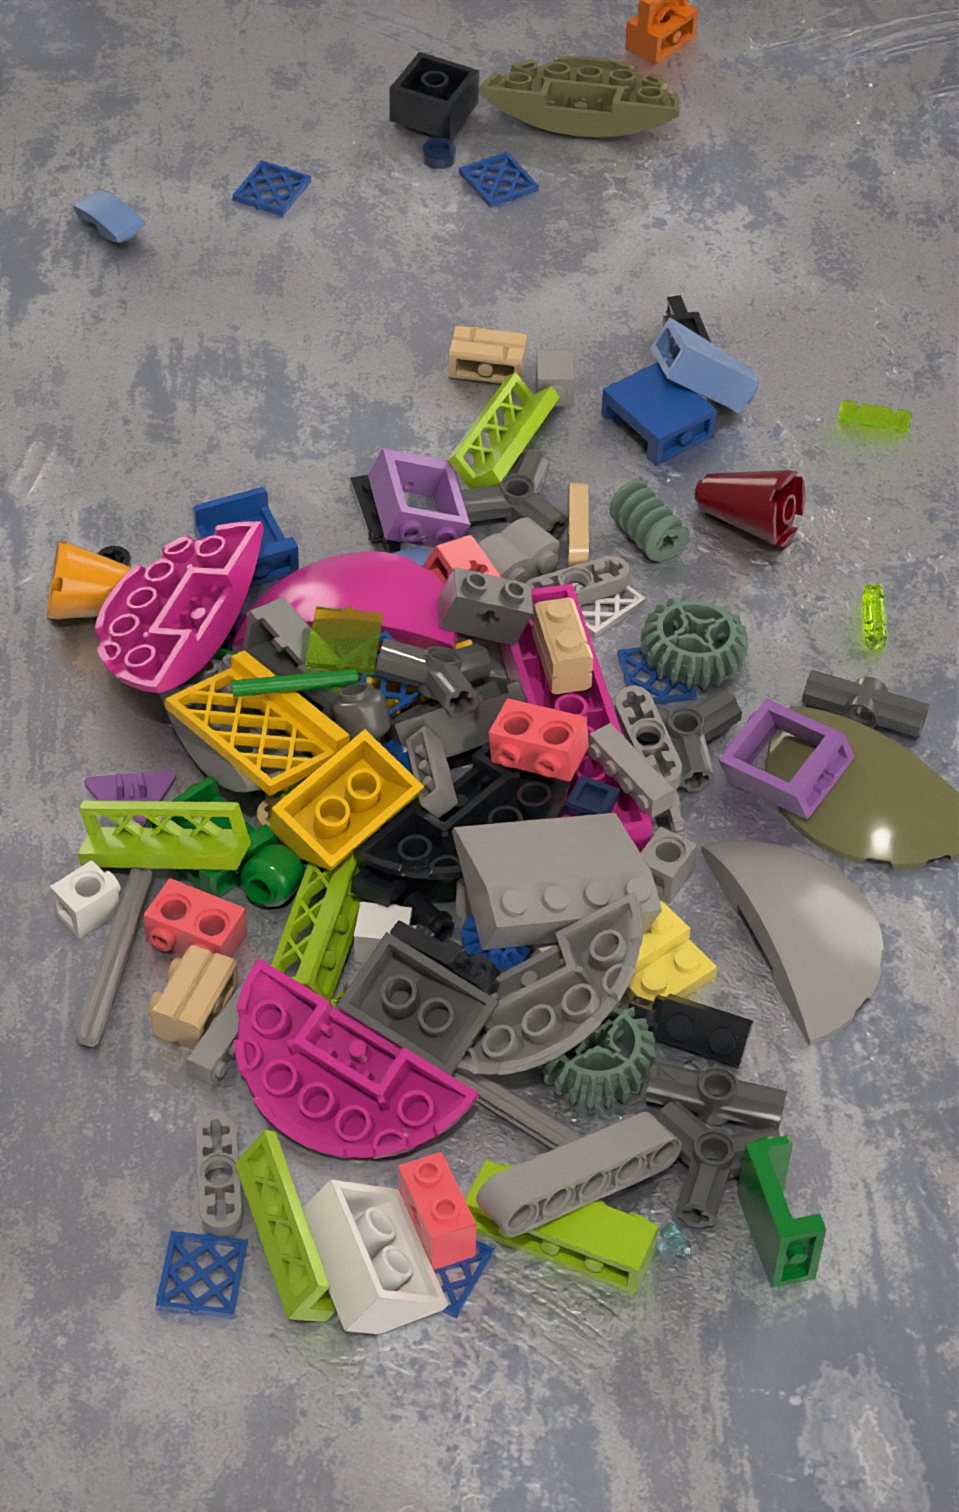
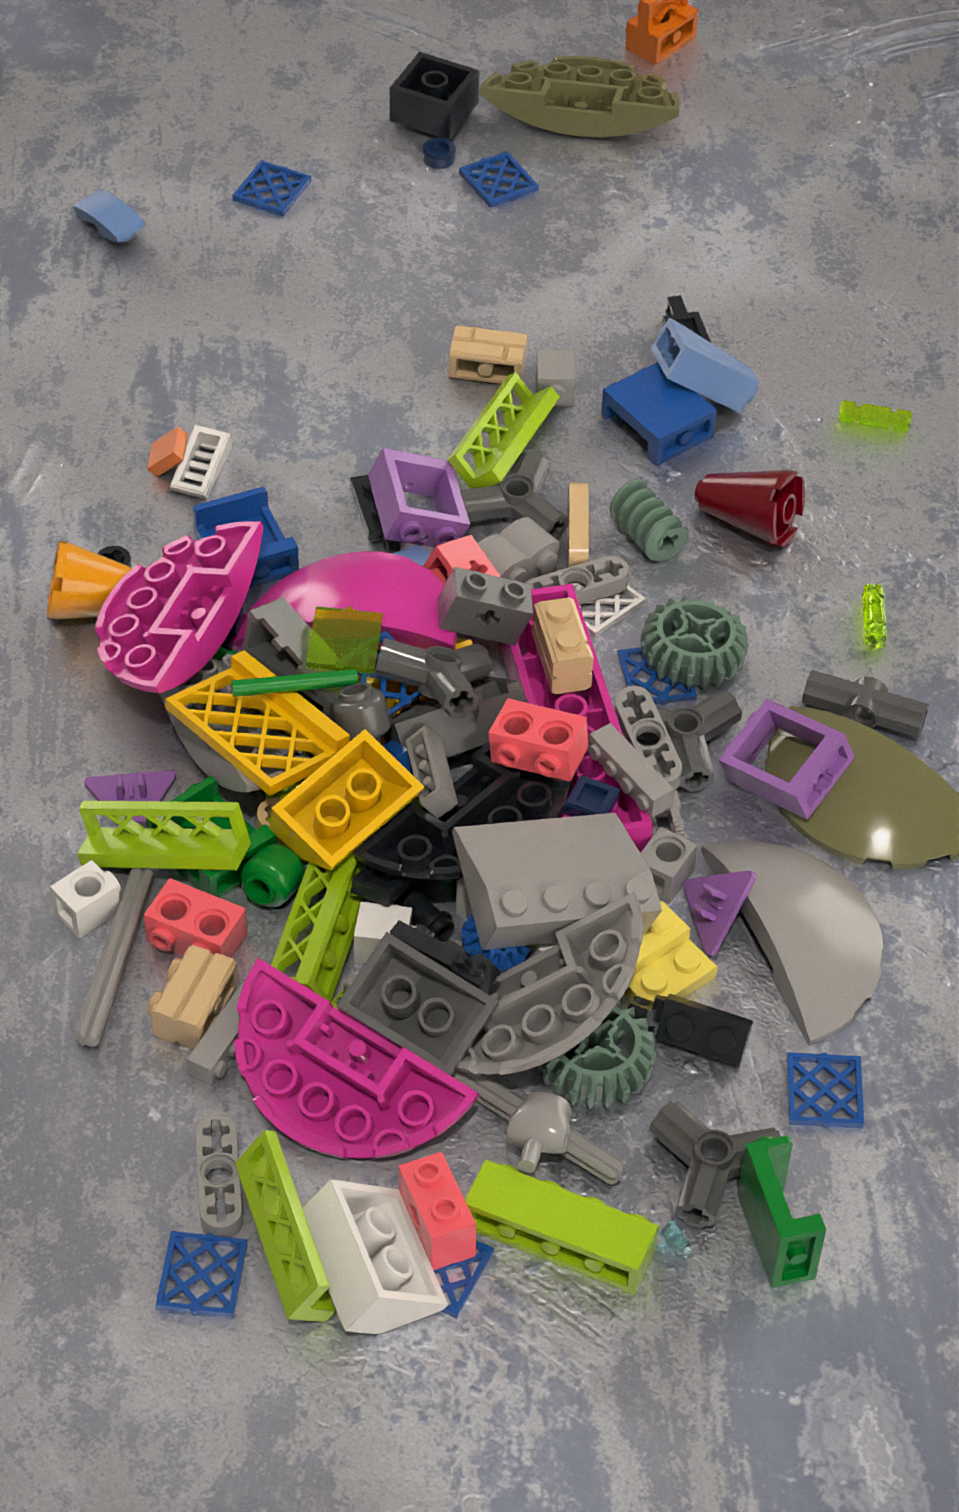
(167, 451): none -> orange tile
(208, 439): none -> white slope
(539, 1127): none -> light grey piece
(578, 1173): light grey beam -> none
(695, 1091): dark grey piece -> none
(716, 903): none -> medium lavender piece
(826, 1119): none -> blue window

